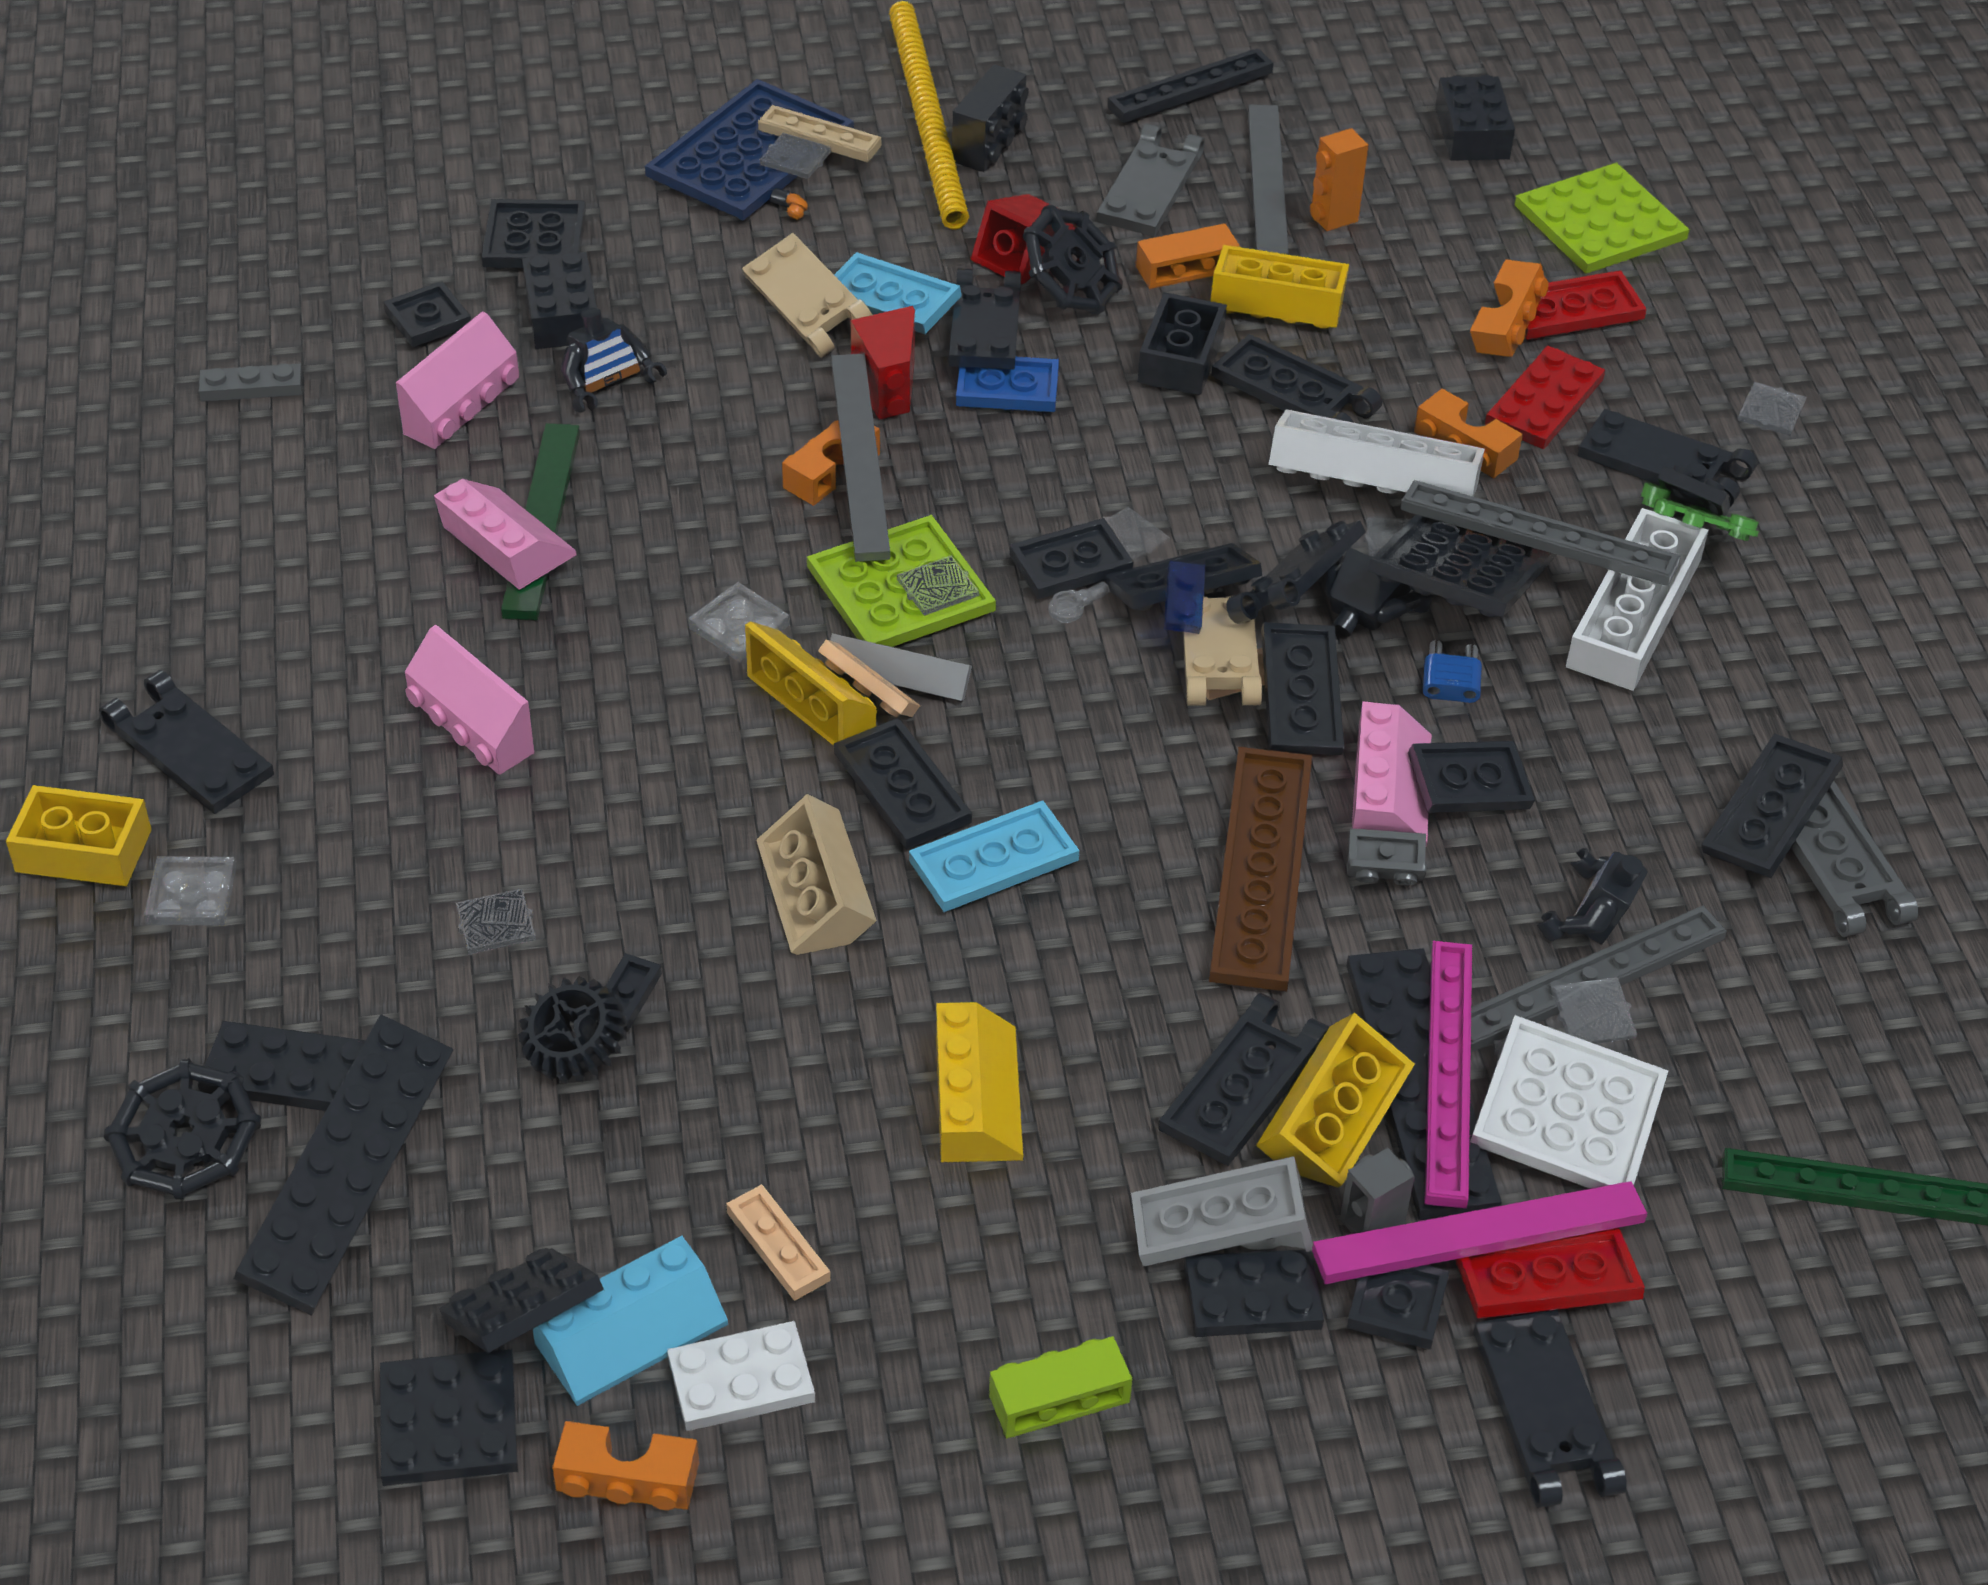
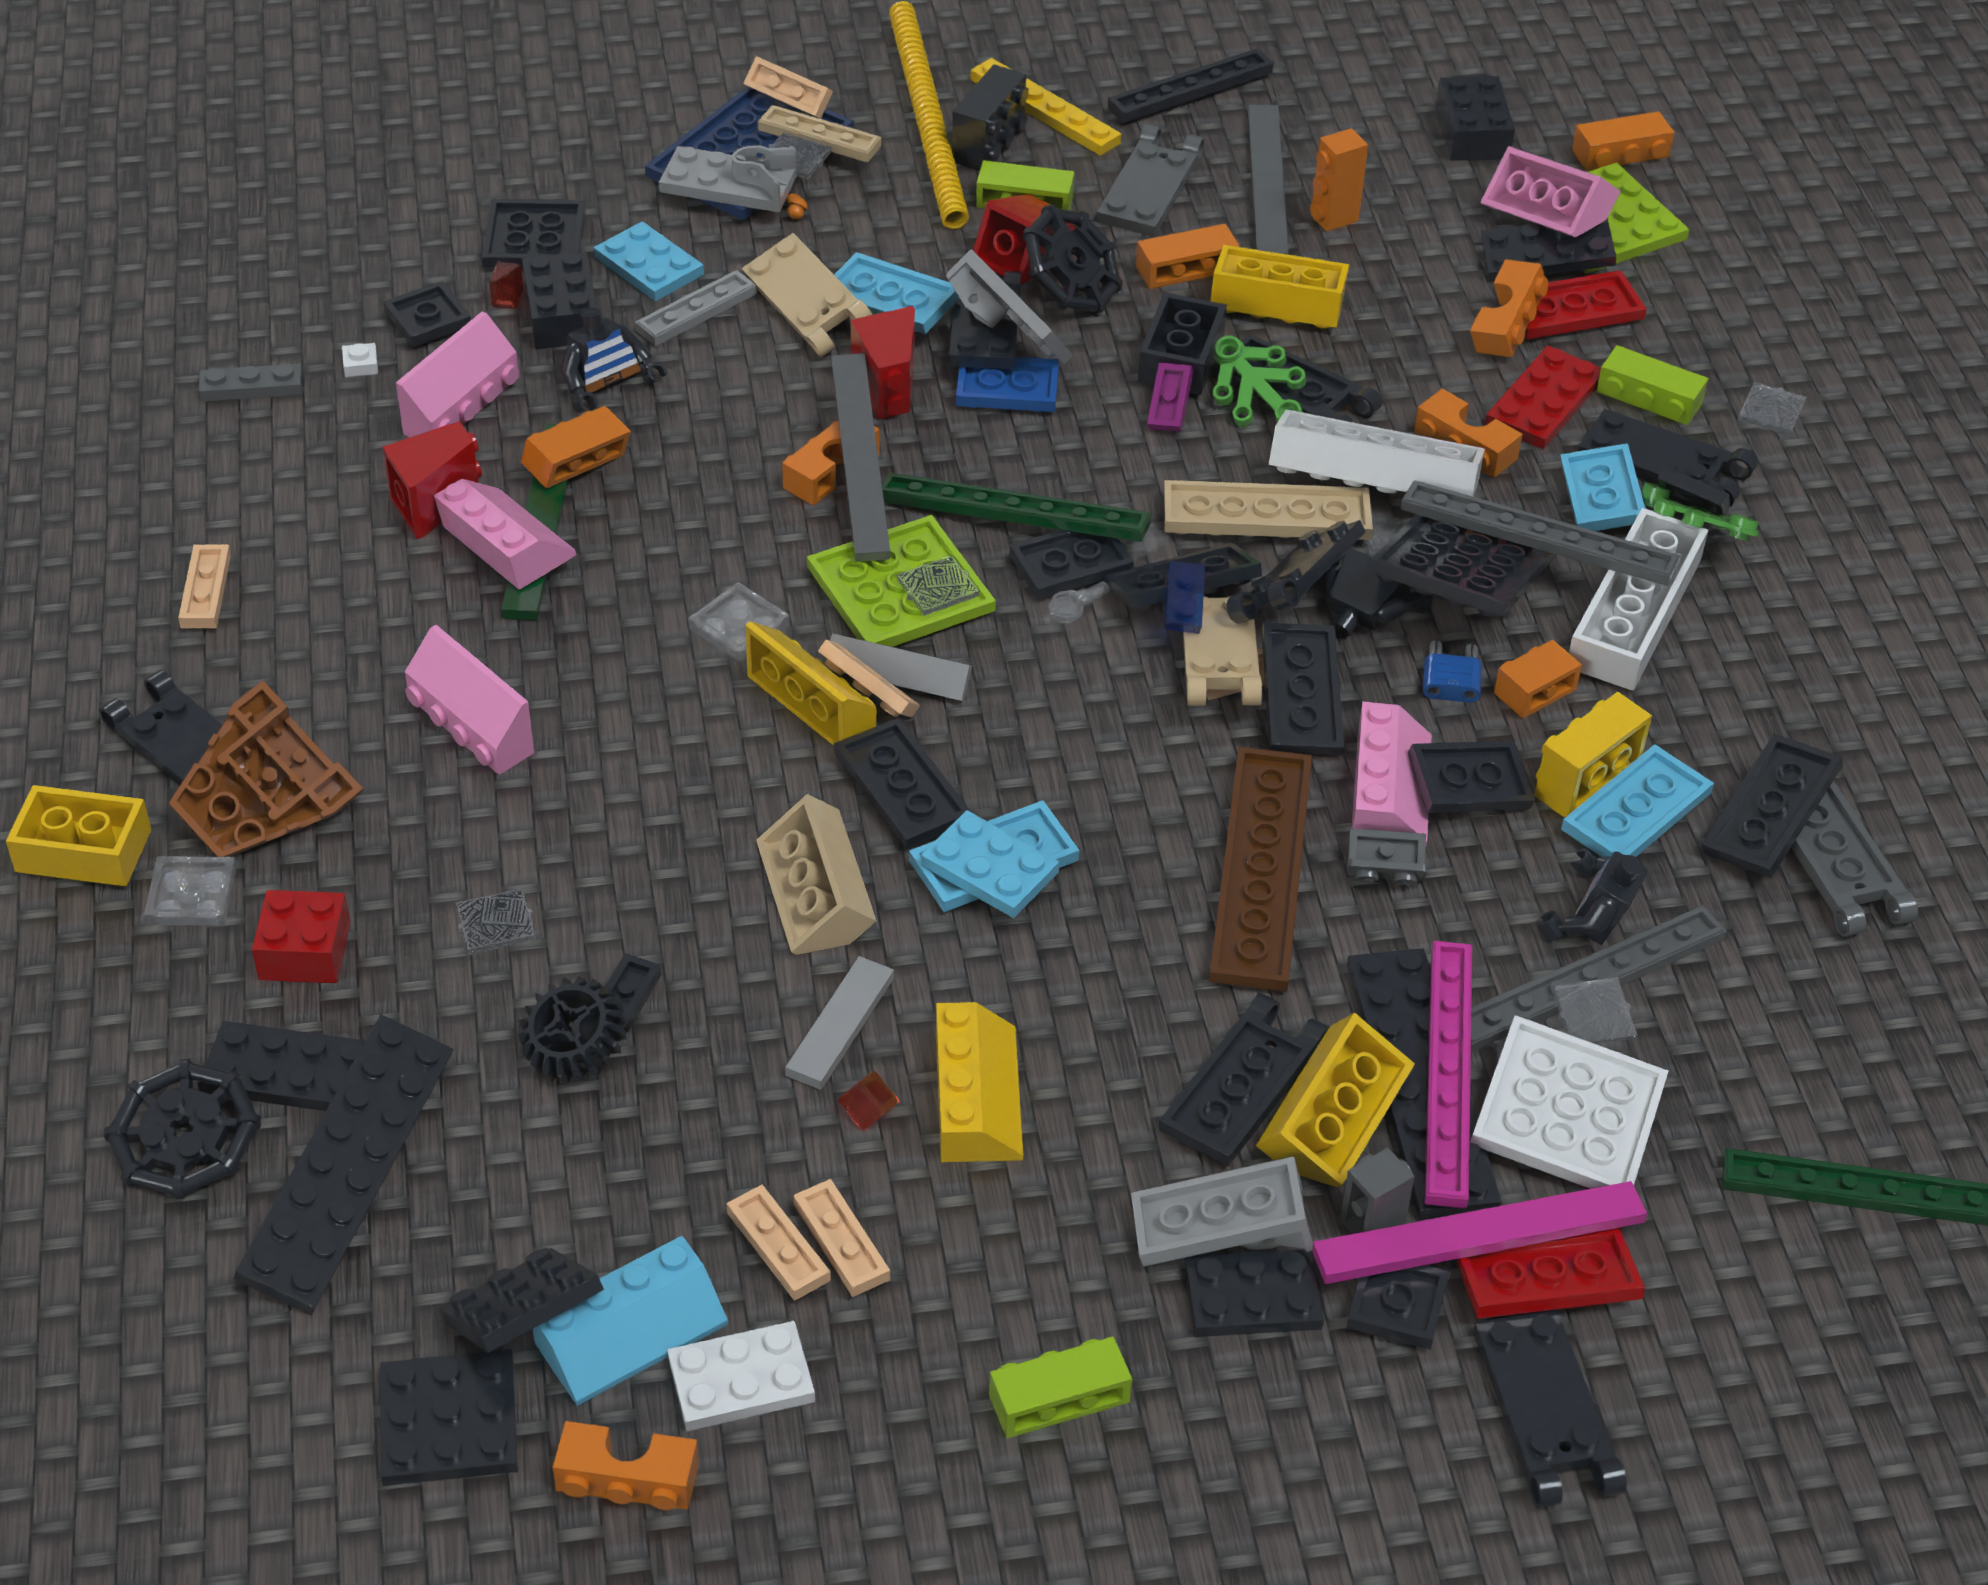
(204, 586): none -> light nougat plate
(260, 779): none -> dark orange wedge
(301, 936): none -> red brick
(360, 359): none -> white plate
(424, 467): none -> red slope
(506, 285): none -> clear red slope
(575, 446): none -> orange brick
(648, 261): none -> medium azure plate
(695, 308): none -> light grey tile
(733, 178): none -> light grey plate
(788, 87): none -> light nougat plate
(839, 1023): none -> light grey tile
(841, 1237): none -> light nougat plate
(868, 1100): none -> clear red slope
(990, 863): none -> medium azure plate
(993, 299): none -> light grey plate
(1008, 180): none -> lime brick
(1016, 507): none -> dark green tile
(1062, 115): none -> yellow plate
(1170, 397): none -> magenta plate
(1253, 378): none -> bright green plant
(1262, 508): none -> tan plate
(1537, 678): none -> orange brick
(1548, 247): none -> black plate
(1549, 193): none -> bright pink slope
(1591, 753): none -> yellow brick
(1602, 487): none -> medium azure plate
(1622, 140): none -> orange brick
(1637, 805): none -> medium azure plate
(1652, 385): none -> lime brick

